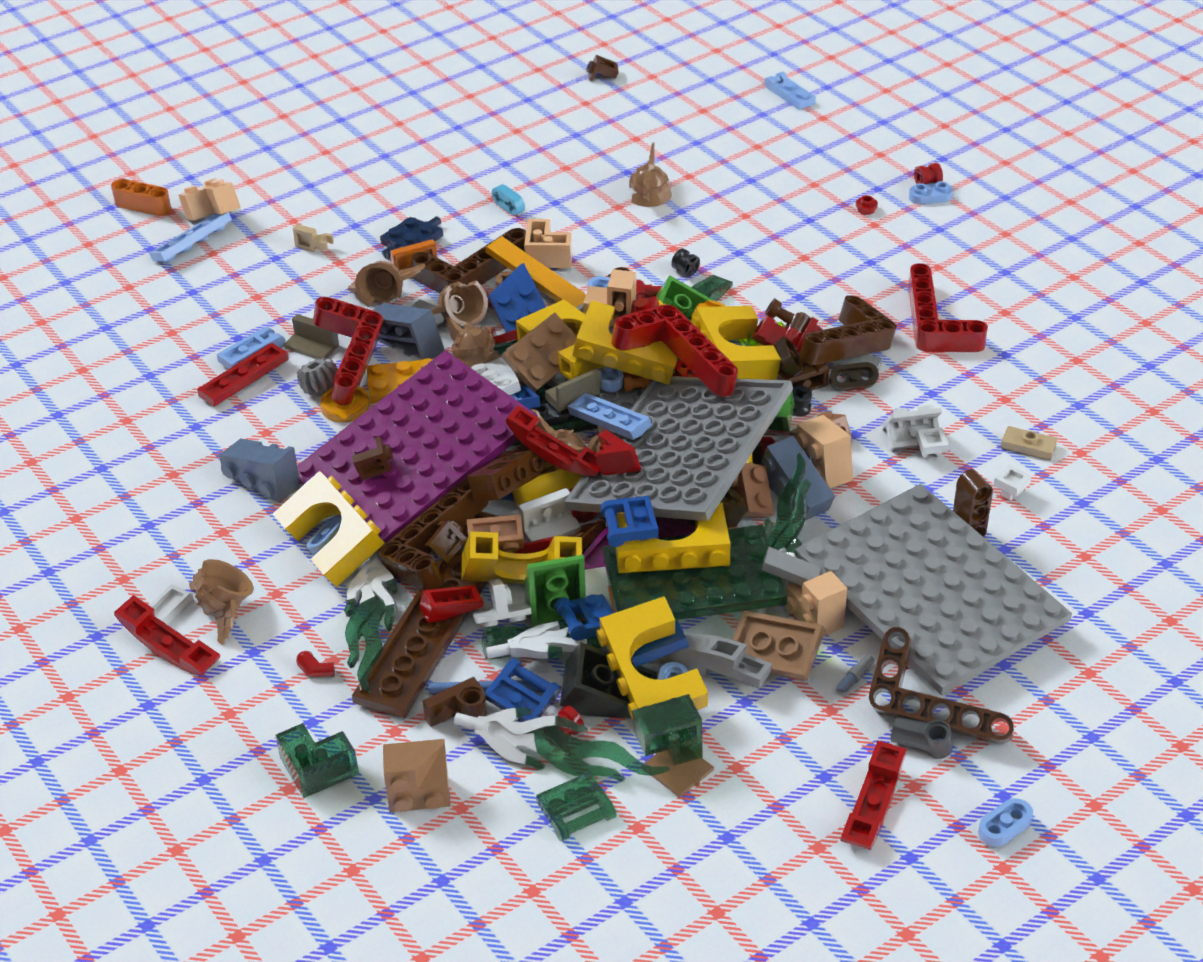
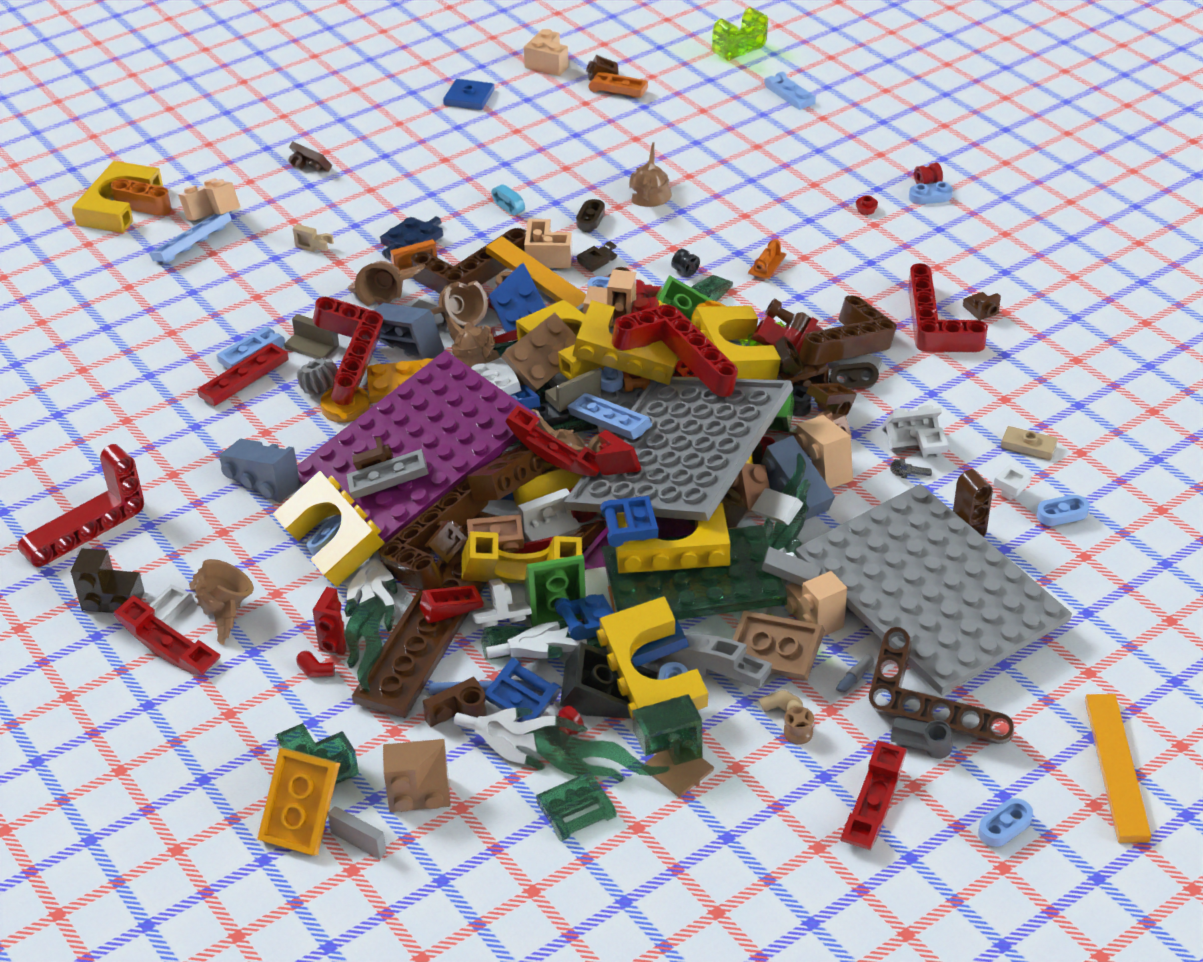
(91, 518): none -> red beam
(99, 212): none -> yellow arch
(100, 586): none -> dark brown brick
(298, 801): none -> light orange plate
(303, 154): none -> reddish brown plate
(329, 622): none -> red bracket
(357, 832): none -> light grey tile
(387, 474): none -> light grey plate
(468, 94): none -> blue plate
(546, 53): none -> light nougat brick
(590, 215): none -> dark brown plate
(597, 257): none -> dark brown plate
(618, 84): none -> orange plate
(731, 42): none -> clear neon green beam
(768, 260): none -> orange hinge
(777, 506): none -> white tile
(781, 699): none -> tan arm
(798, 725): none -> medium nougat wheel
(832, 397): none -> reddish brown plate
(900, 468): none -> clear smoke piece
(982, 306): none -> reddish brown bracket
(1062, 510): none -> light blue plate
(1117, 769): none -> light orange tile

